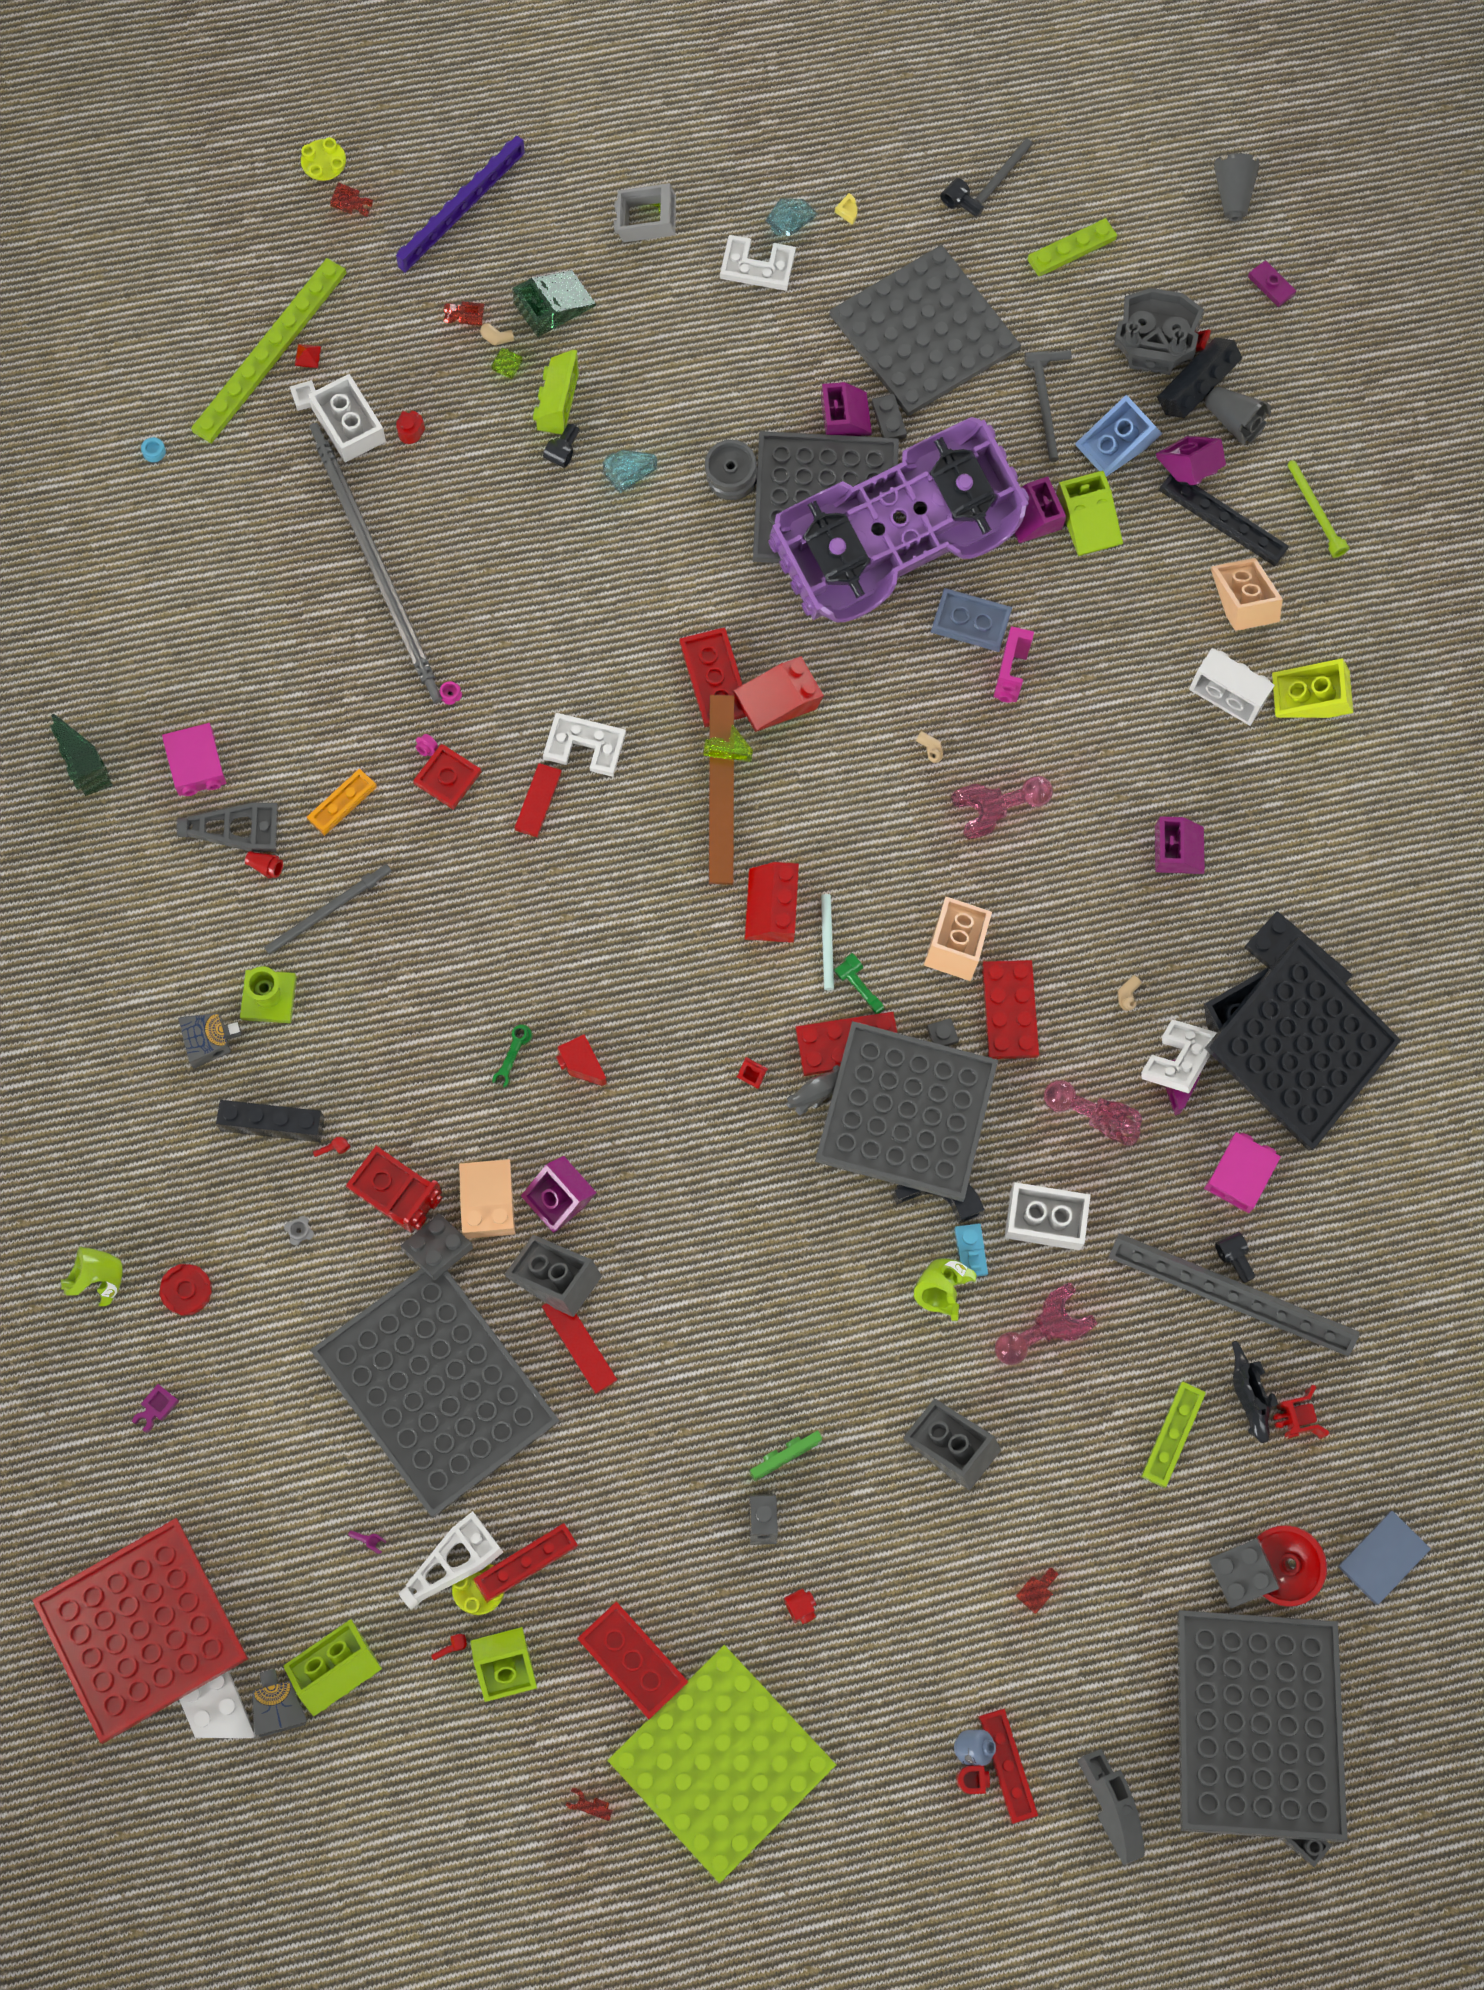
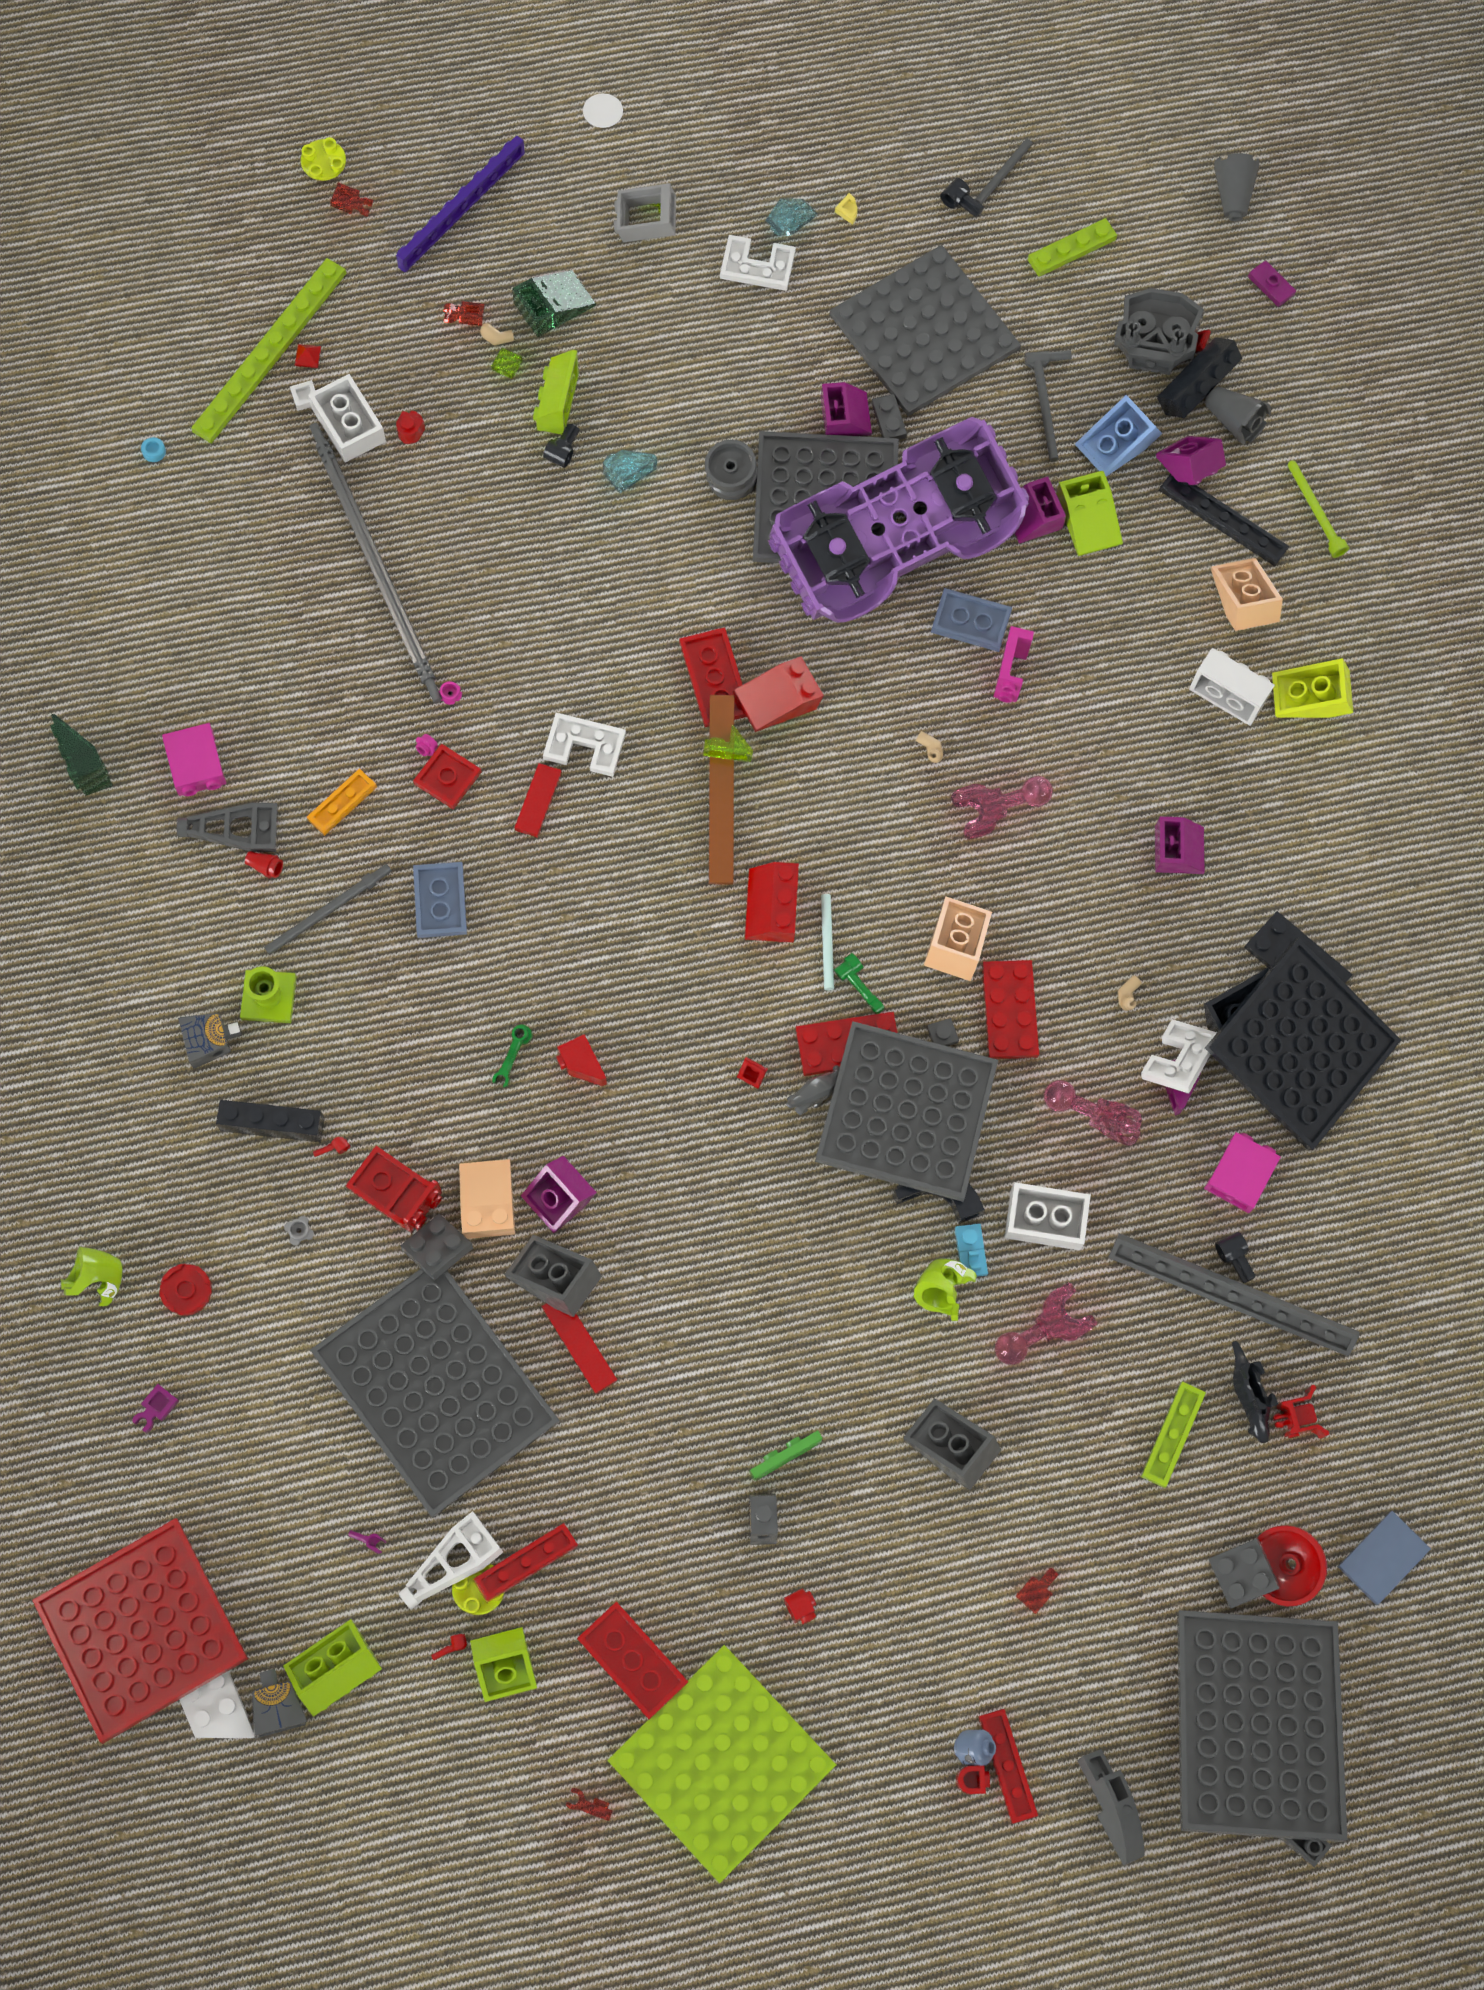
(440, 899): none -> sand blue plate
(603, 110): none -> white sticker

